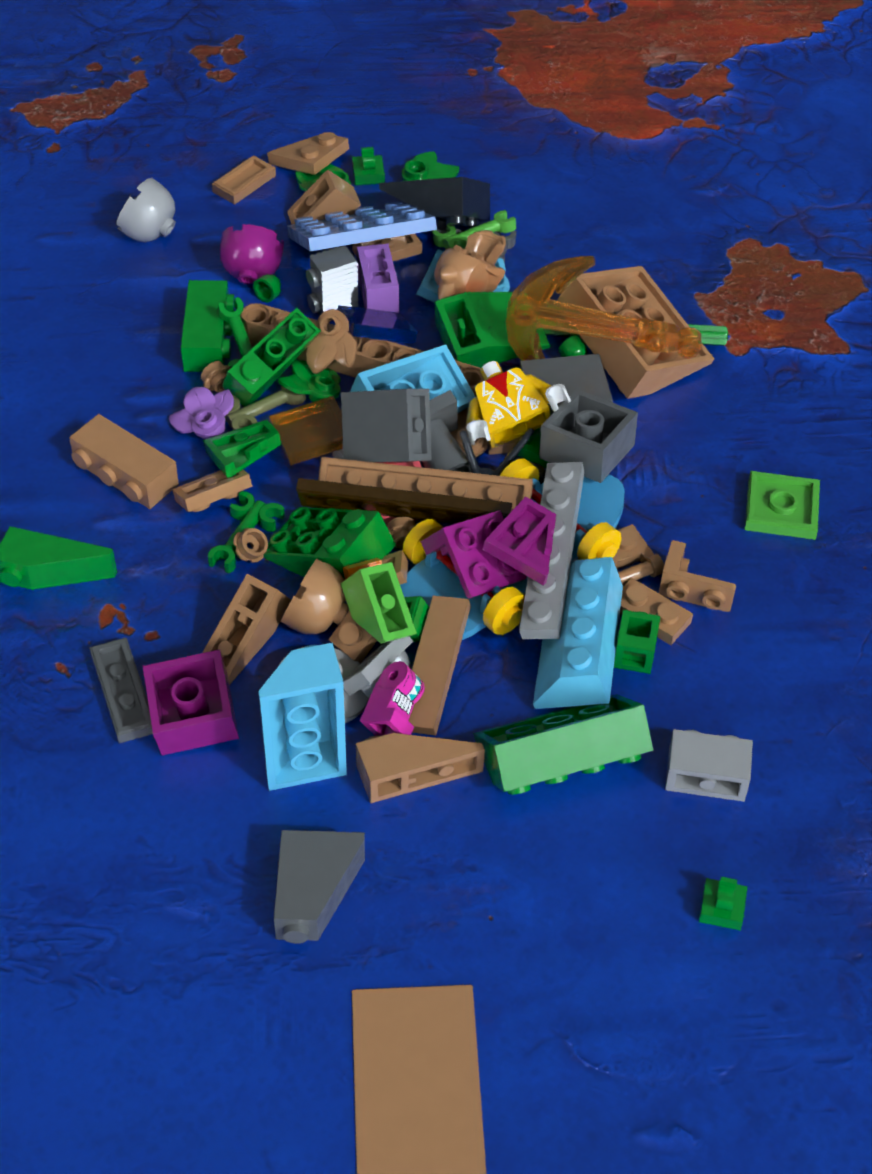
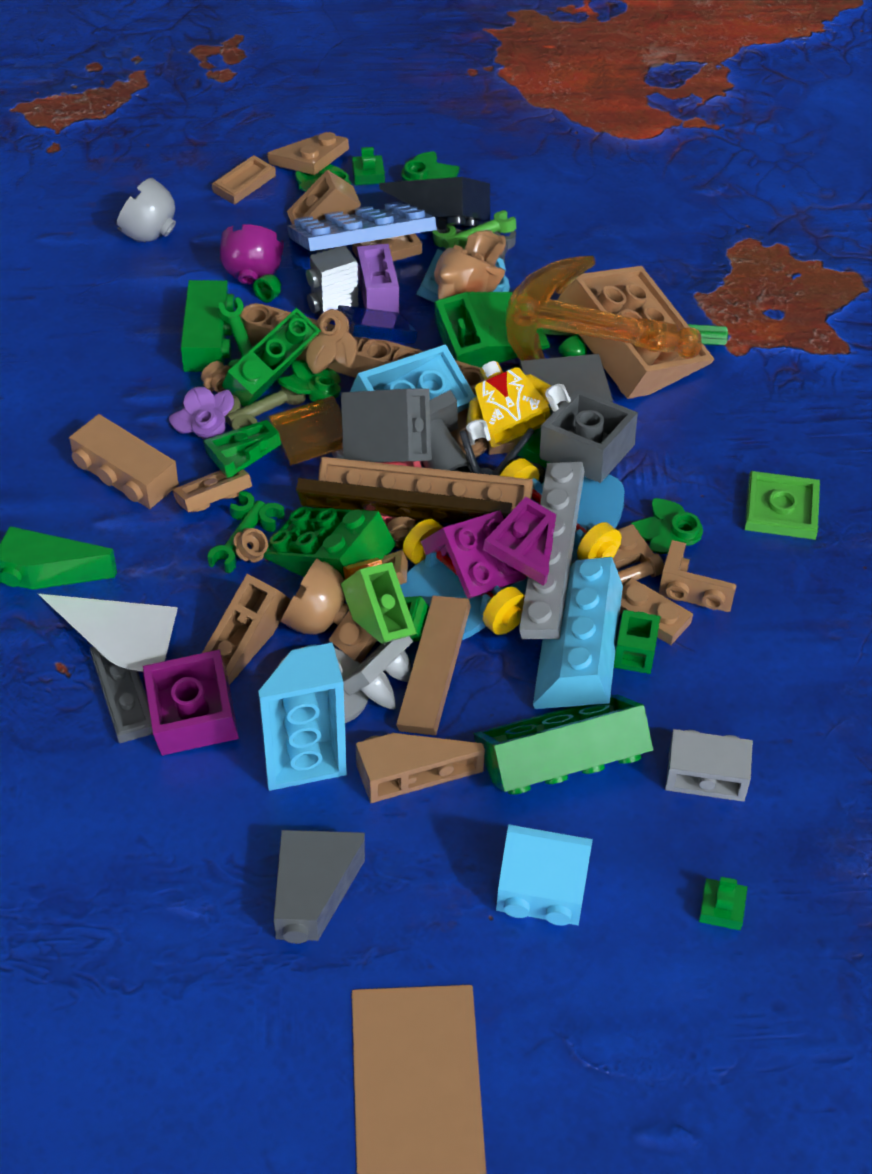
(121, 631): none -> white sticker
(393, 701): dark pink leg -> none
(543, 875): none -> medium azure slope
(669, 524): none -> green plate

